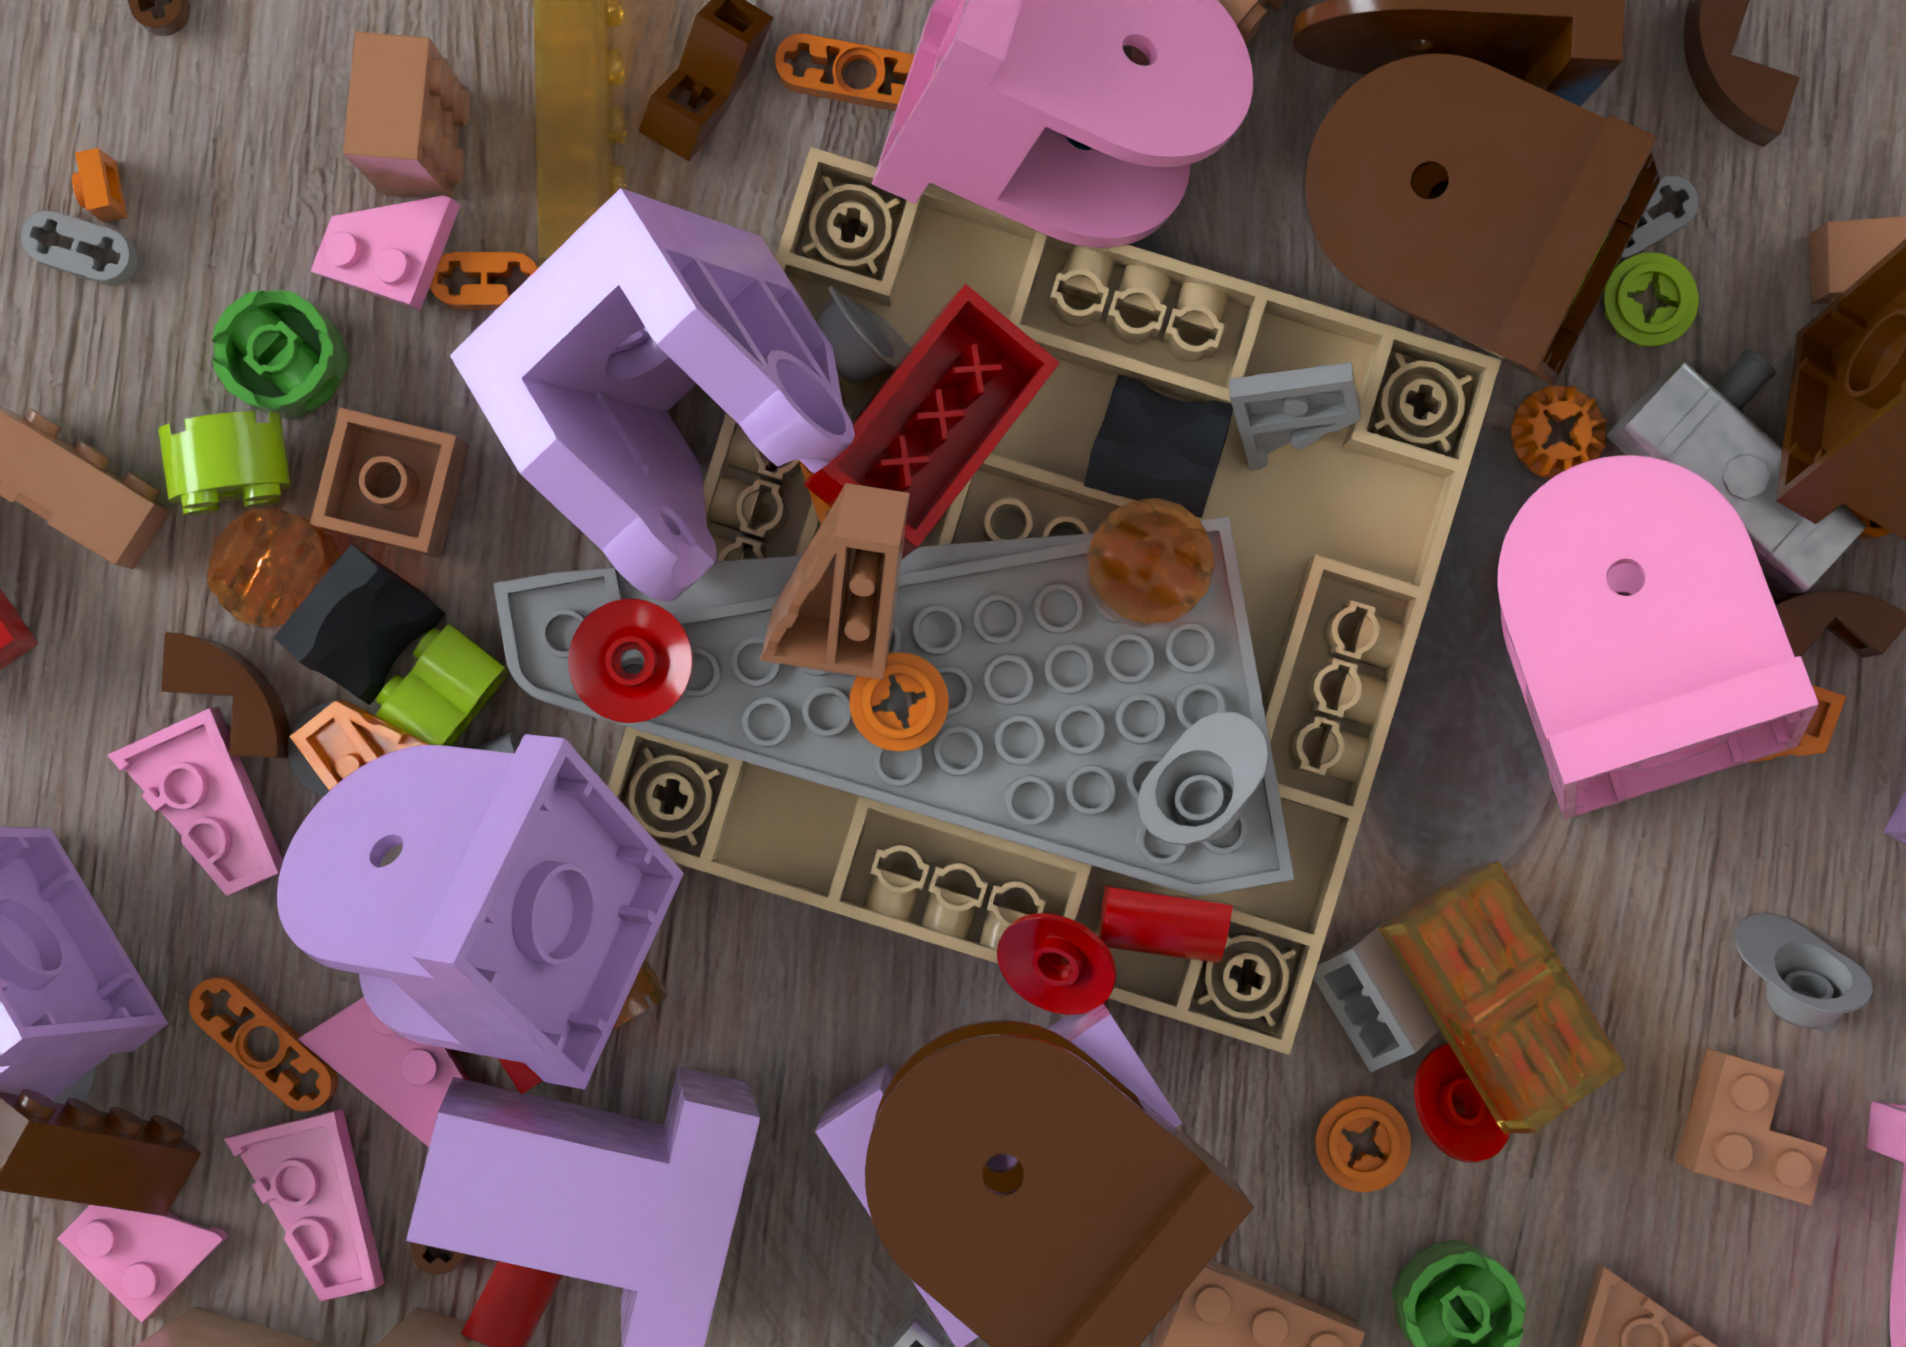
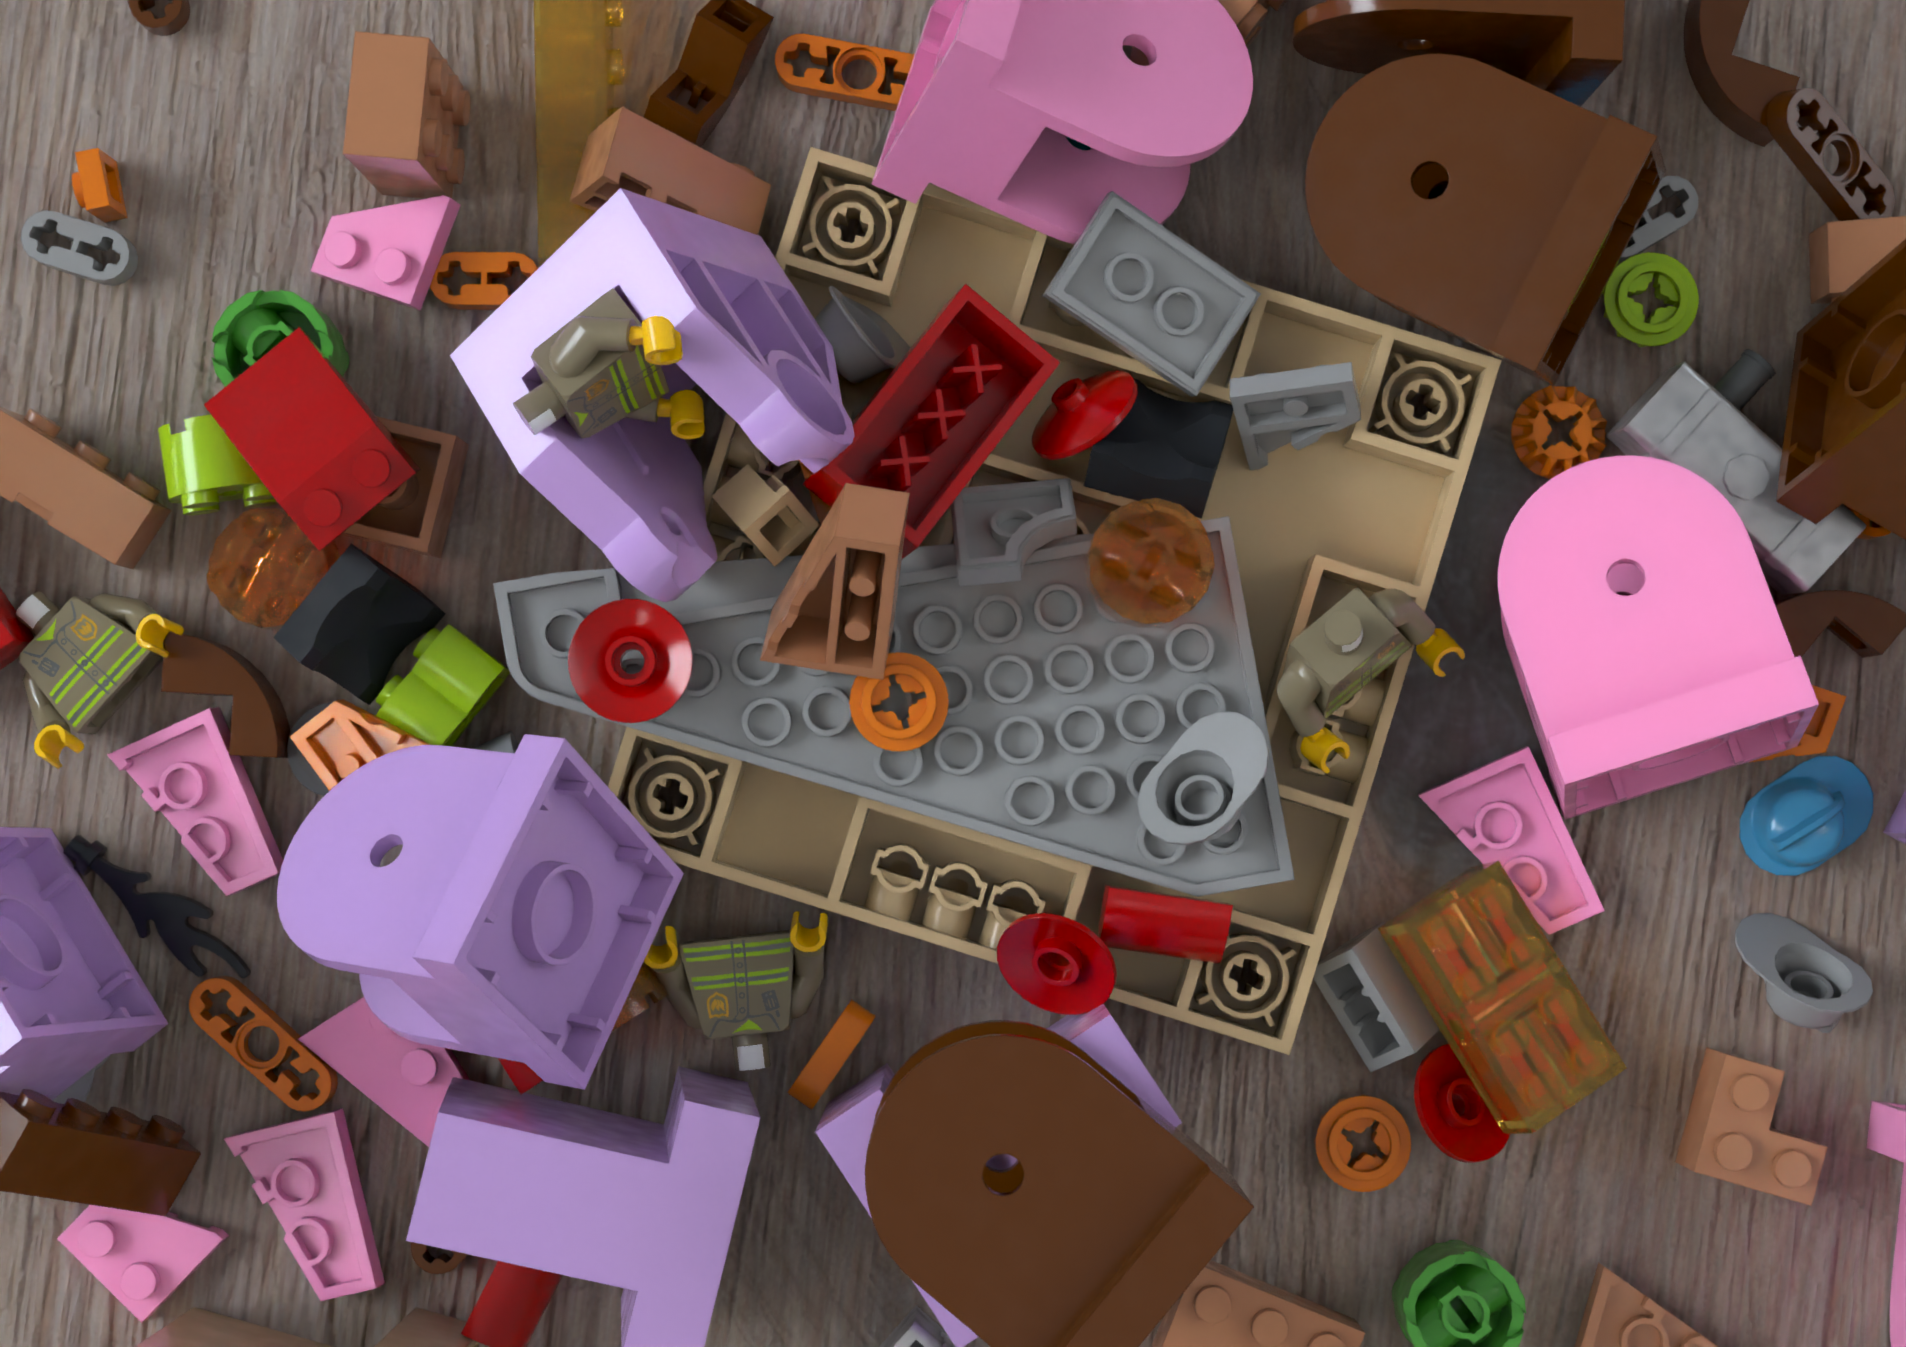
(86, 663): none -> dark tan torso
(166, 909): none -> black piece
(311, 439): none -> red slope
(609, 370): none -> dark tan torso
(667, 168): none -> nougat wedge
(743, 984): none -> dark tan torso
(766, 513): none -> tan brick
(831, 1054): none -> orange beam
(1005, 523): none -> light grey tile
(1083, 413): none -> red dish
(1151, 294): none -> light grey tile
(1346, 653): none -> dark tan torso
(1511, 817): none -> bright pink wing
(1806, 816): none -> dark azure piece
(1807, 153): none -> reddish brown beam

